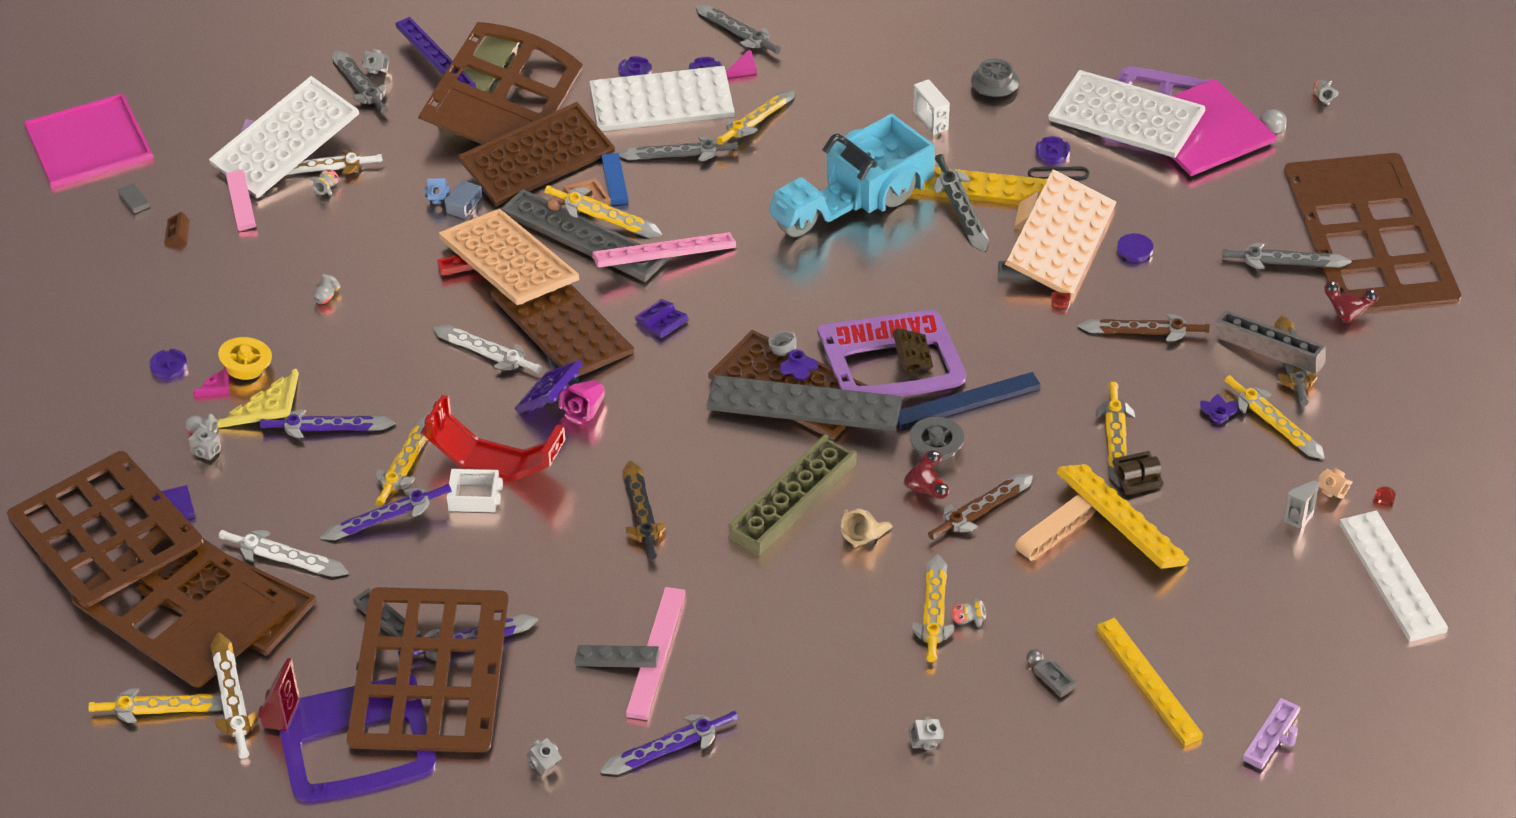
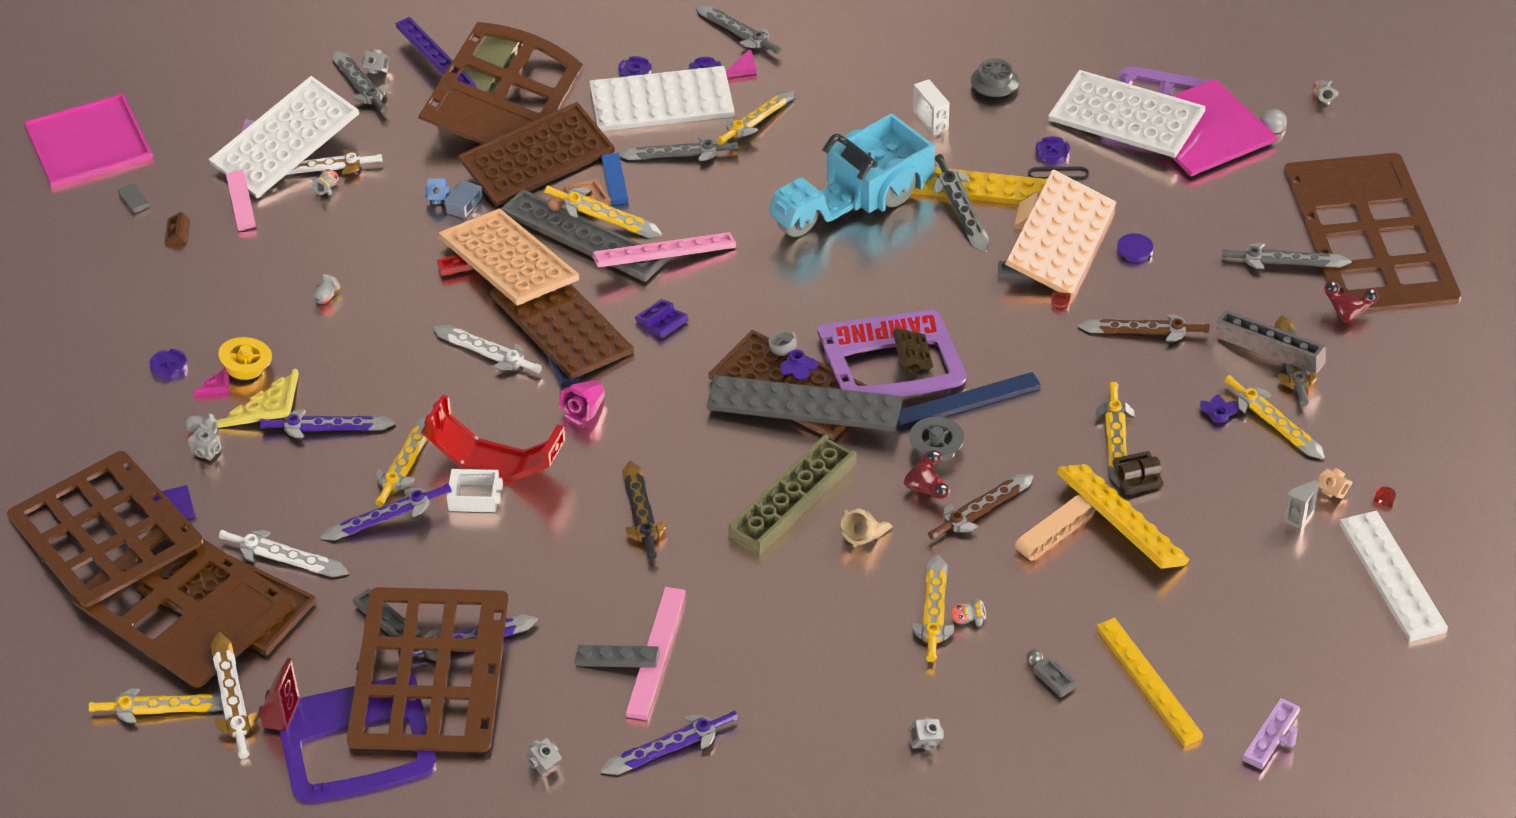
(548, 387): dark purple plate -> none

